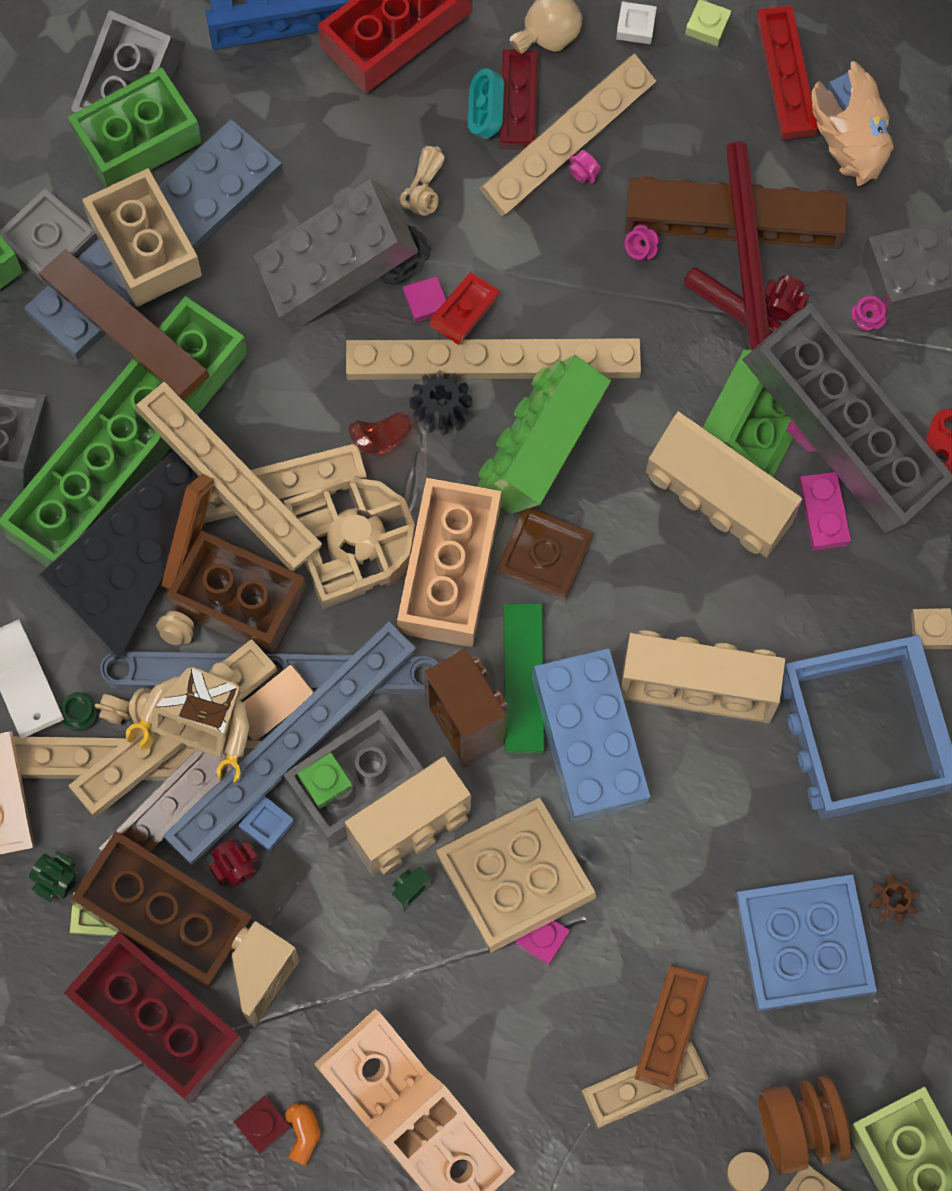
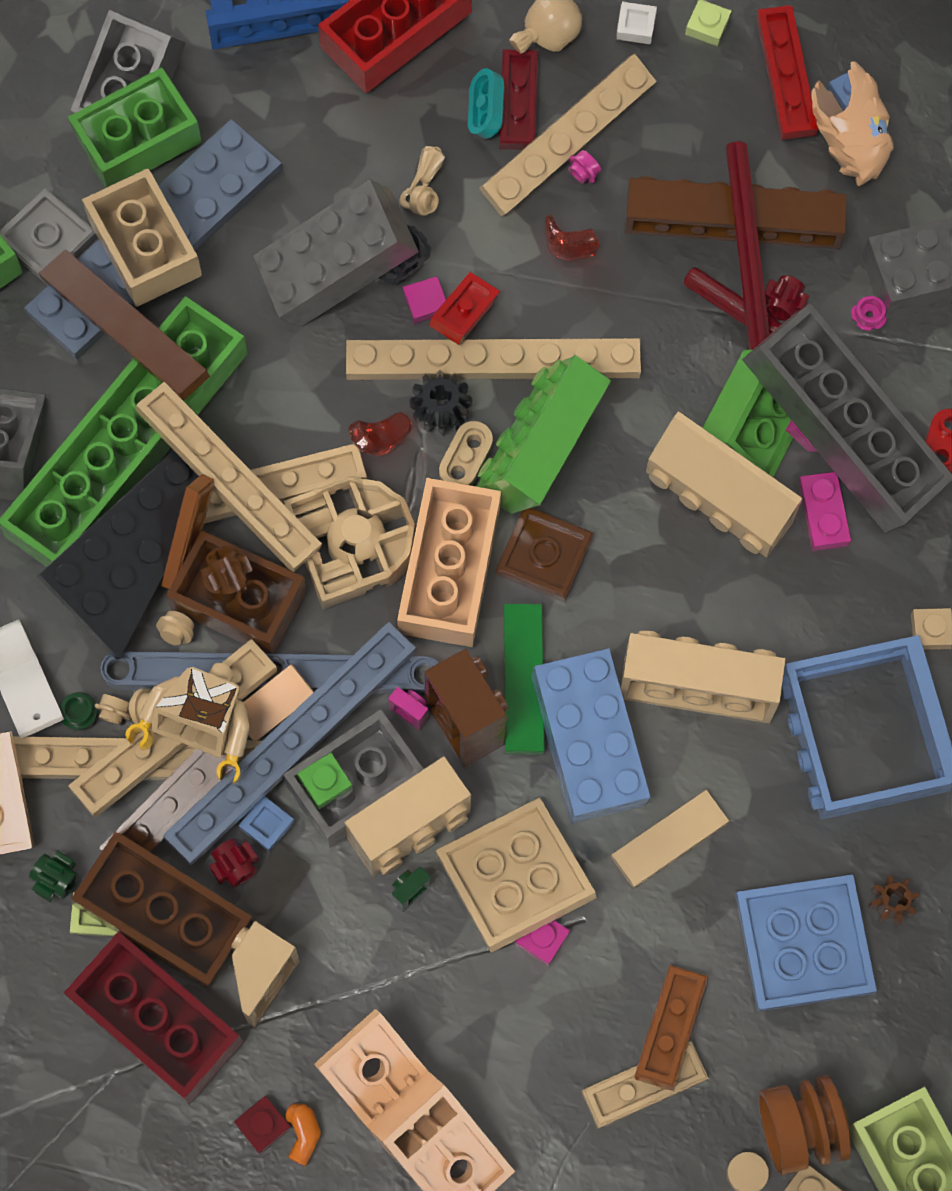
(226, 570): none -> reddish brown gear
(409, 707): none -> dark pink plate
(464, 458): none -> tan plate
(570, 245): none -> clear red hair
(634, 244): dark pink plate -> none
(669, 839): none -> tan tile

